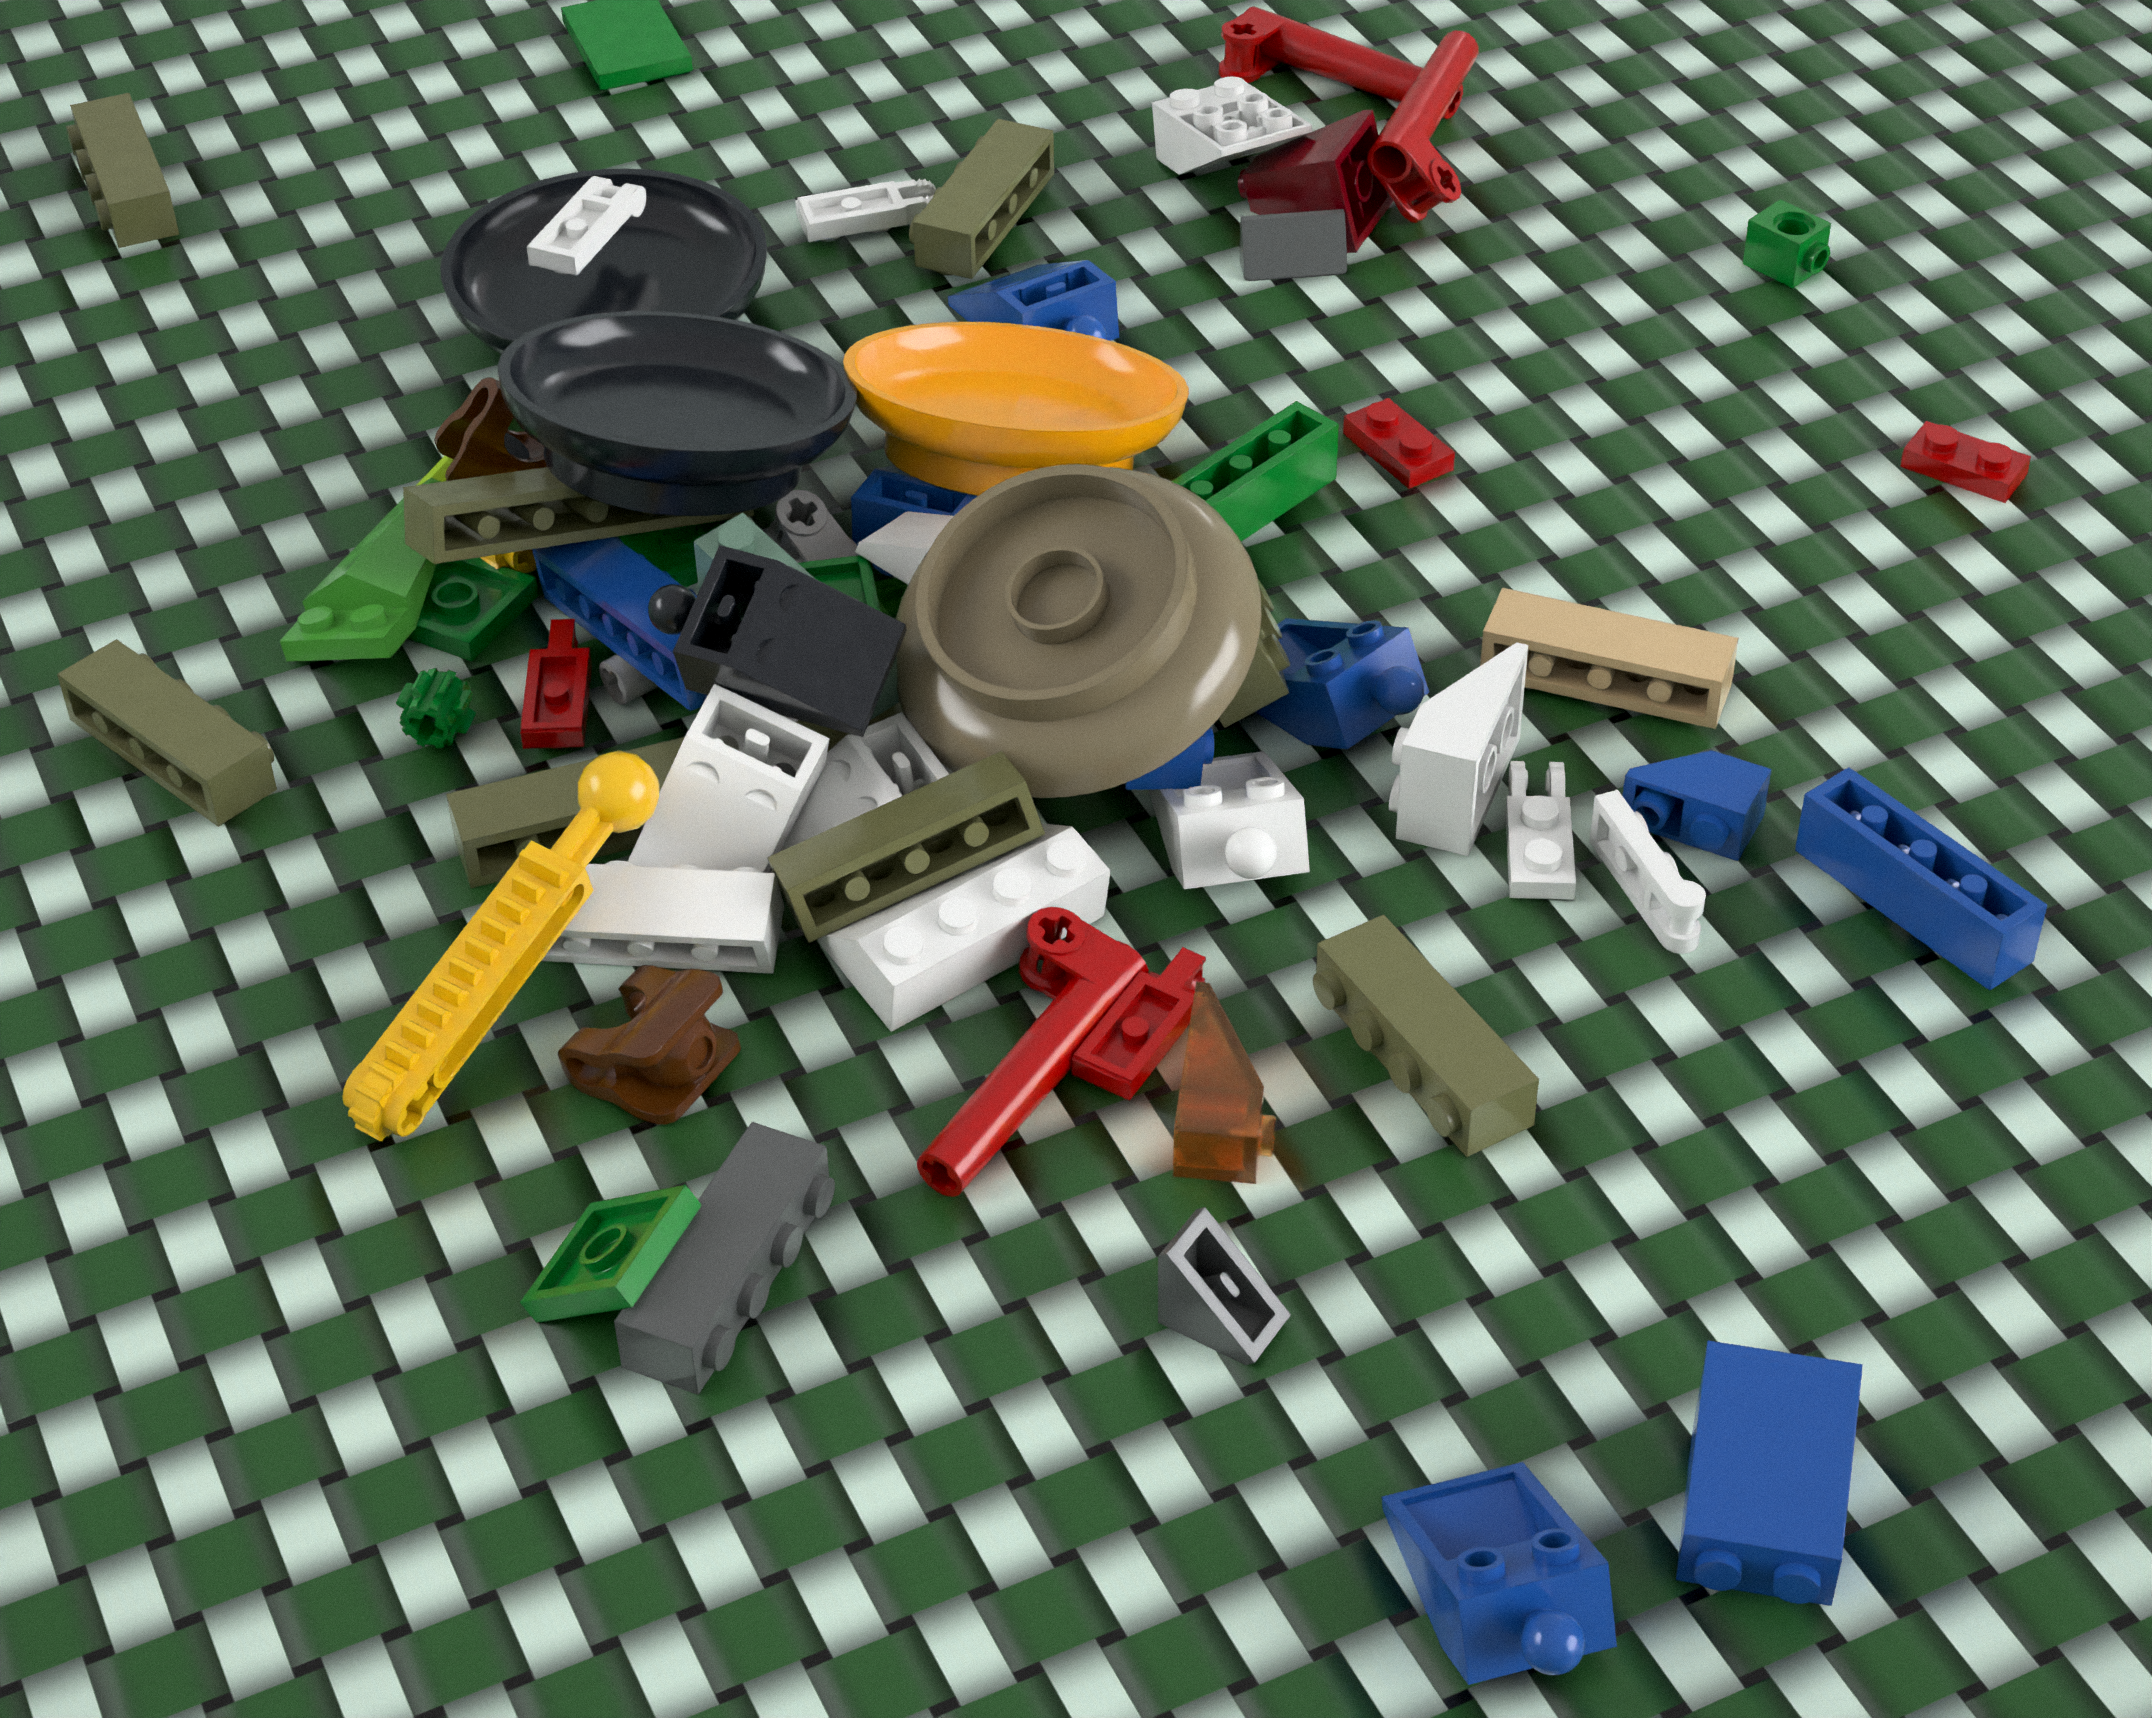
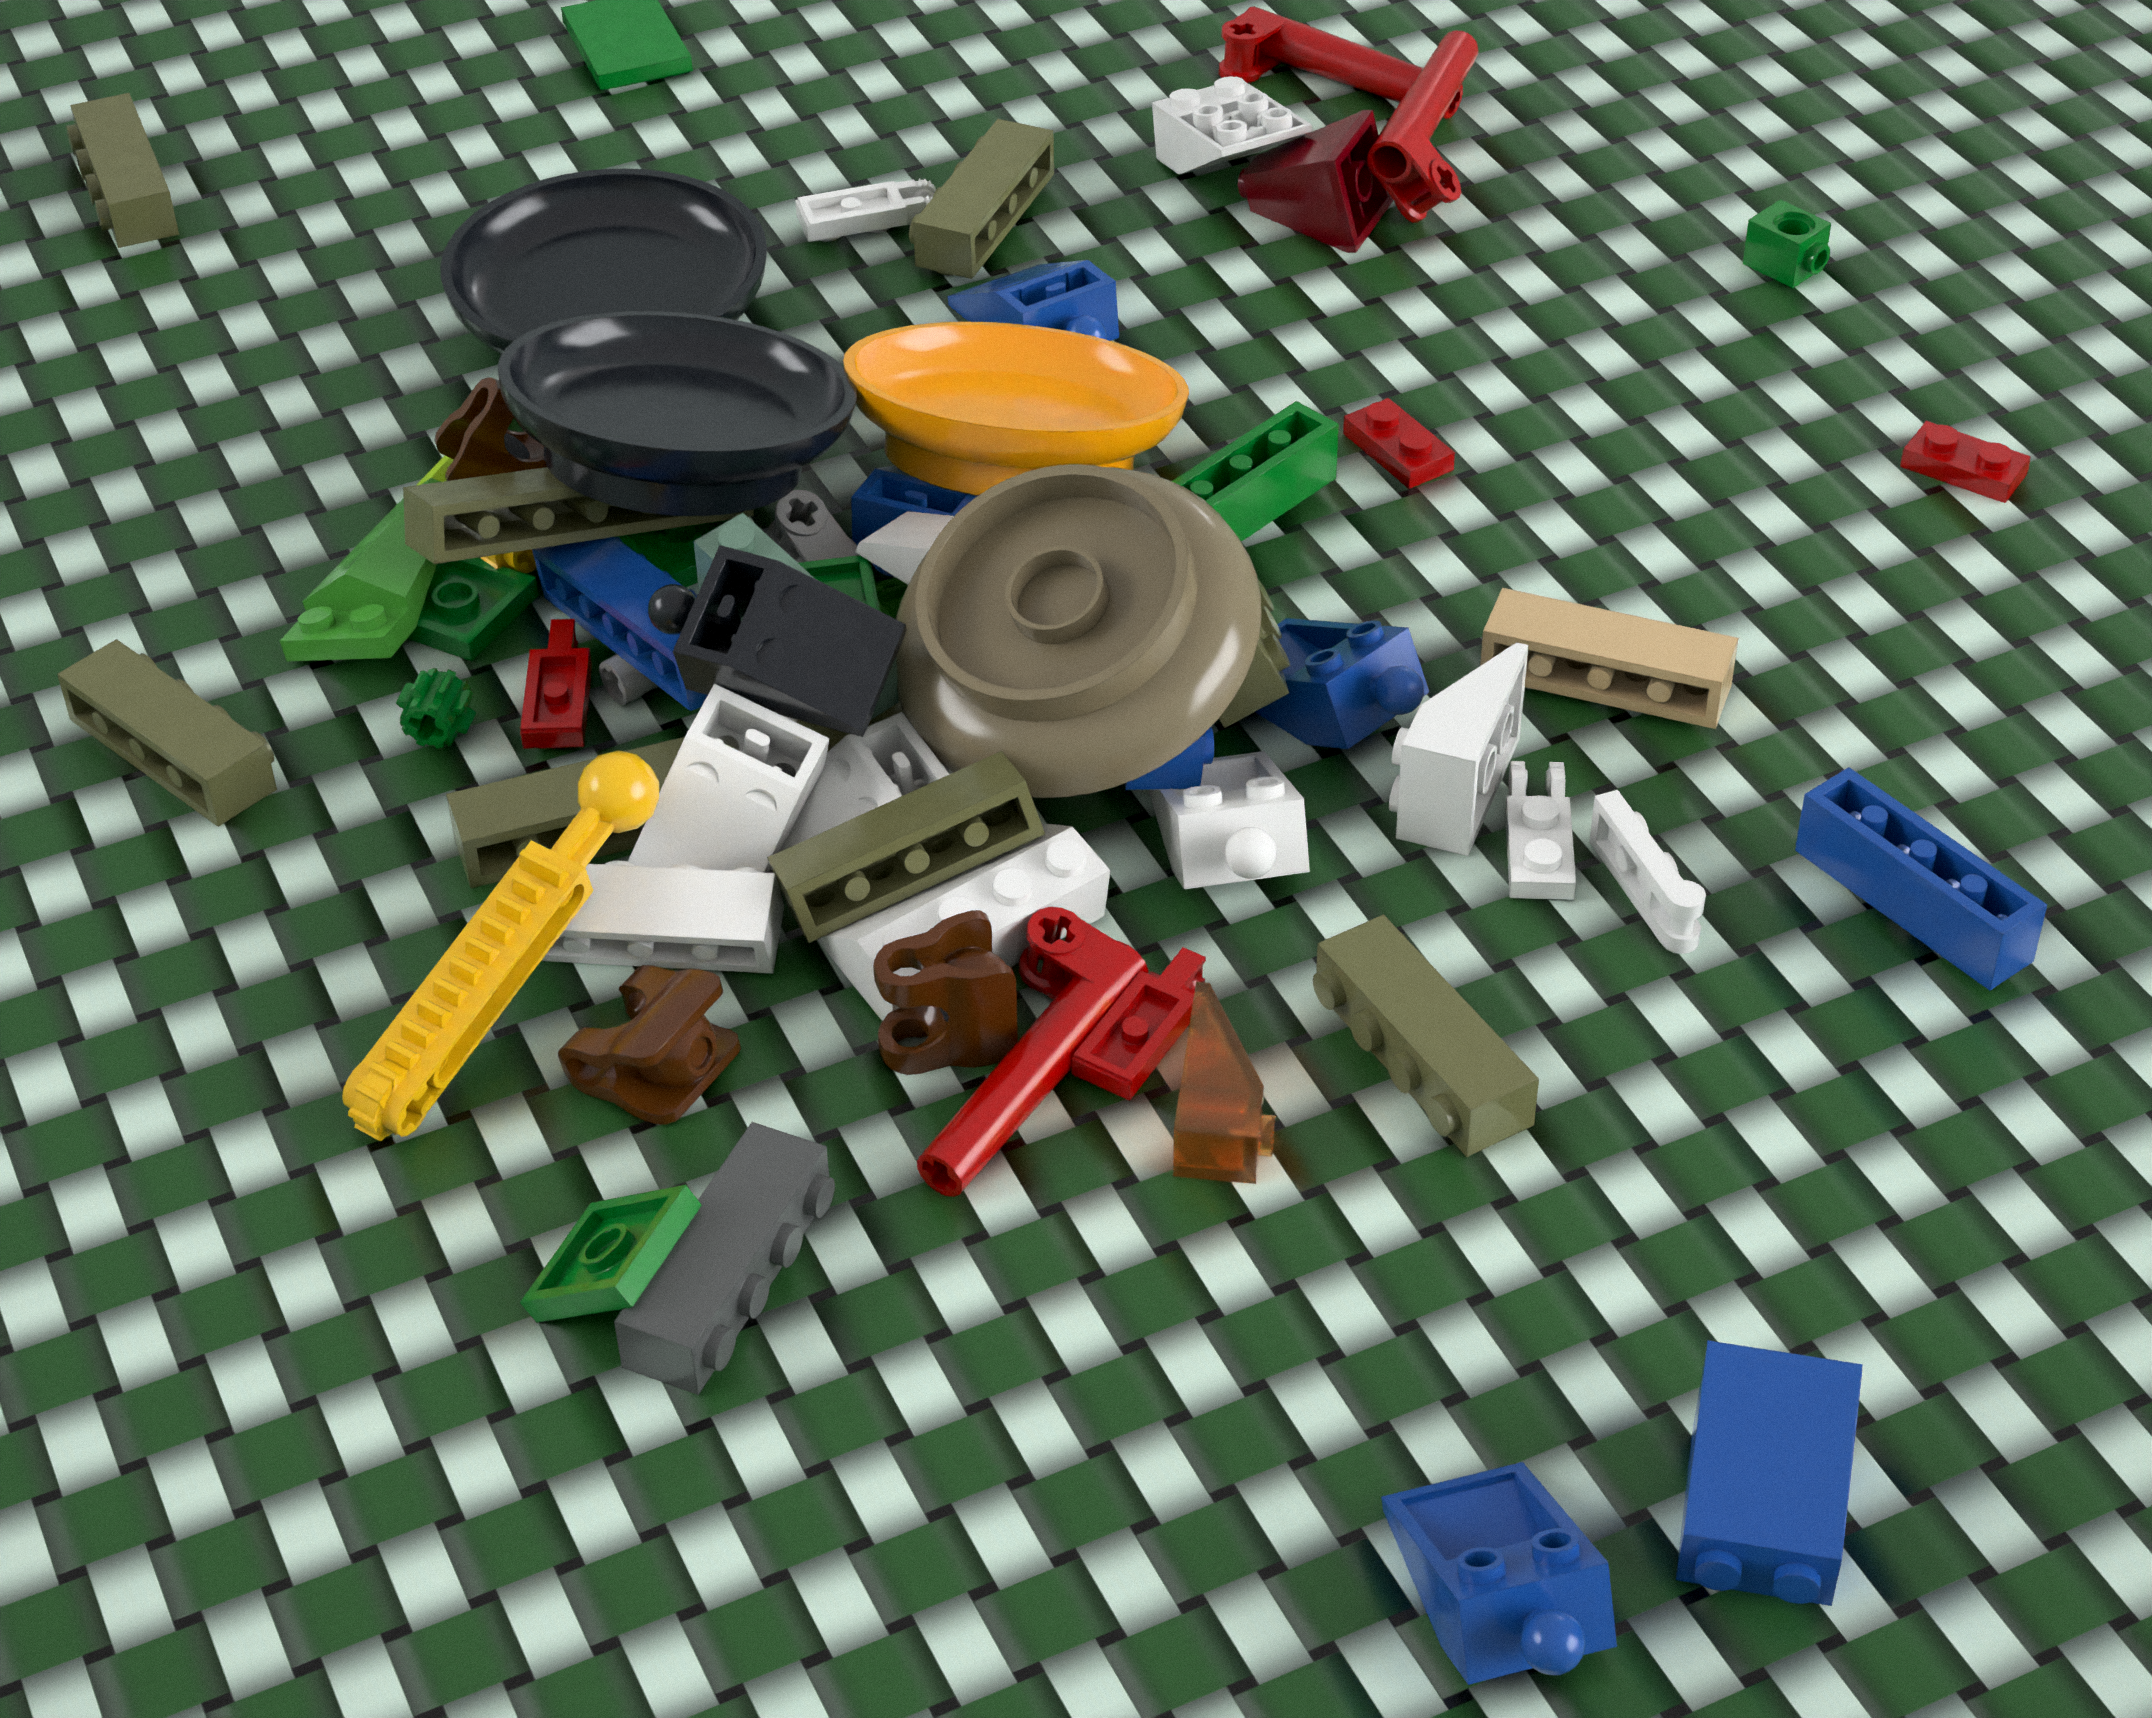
(585, 225): white plate -> none
(957, 999): none -> reddish brown piece
(1215, 1292): dark grey slope -> none
(1293, 245): dark grey slope -> none
(1701, 800): blue slope -> none

